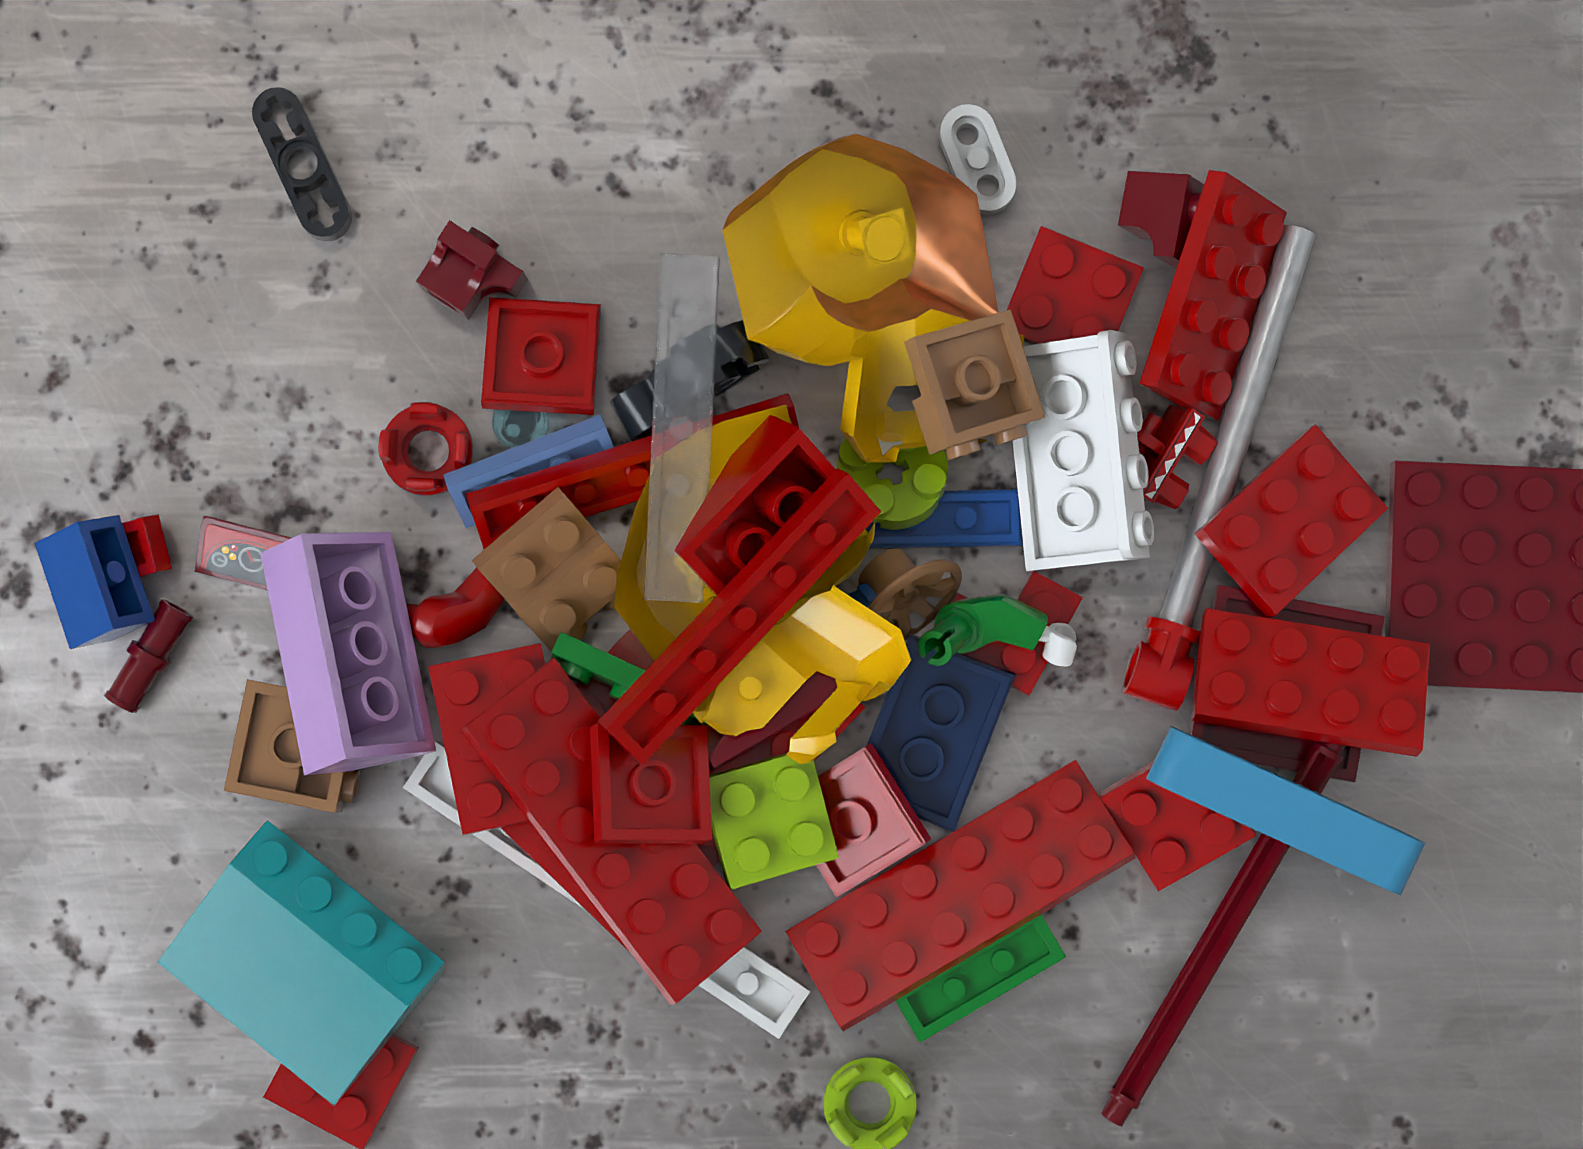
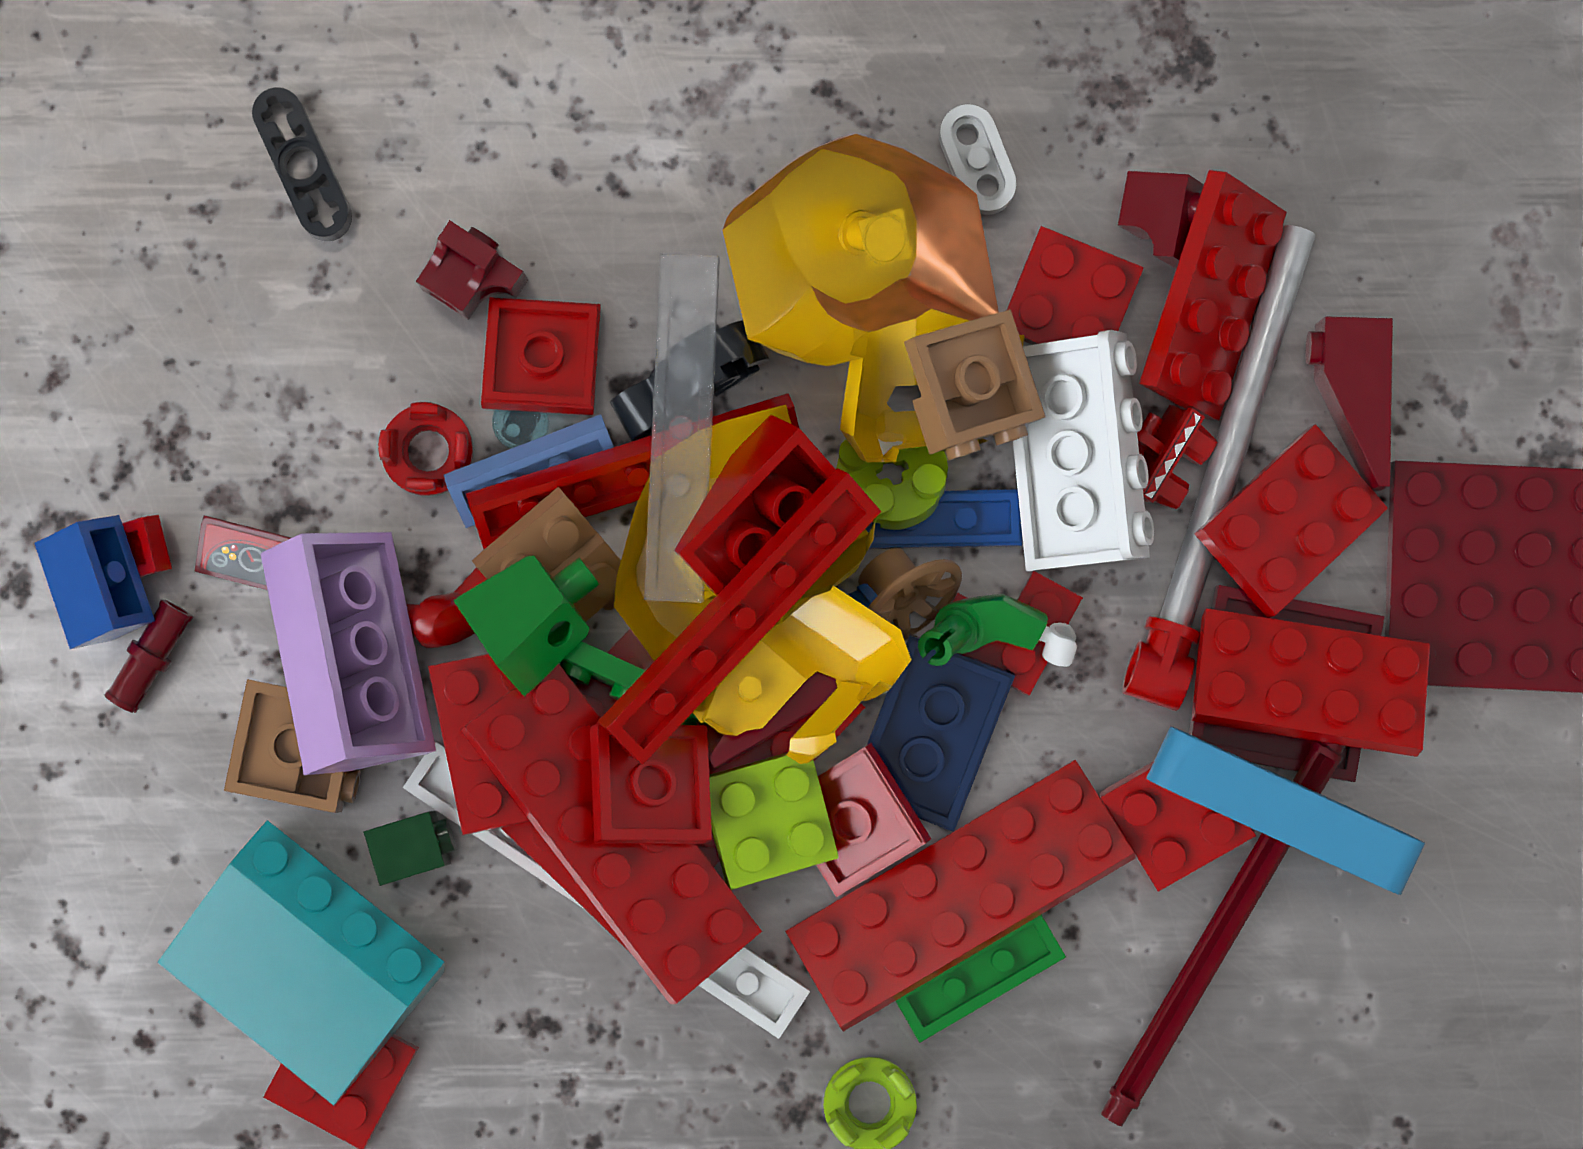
(410, 846): none -> dark green brick
(529, 617): none -> green torso
(1356, 383): none -> dark red slope

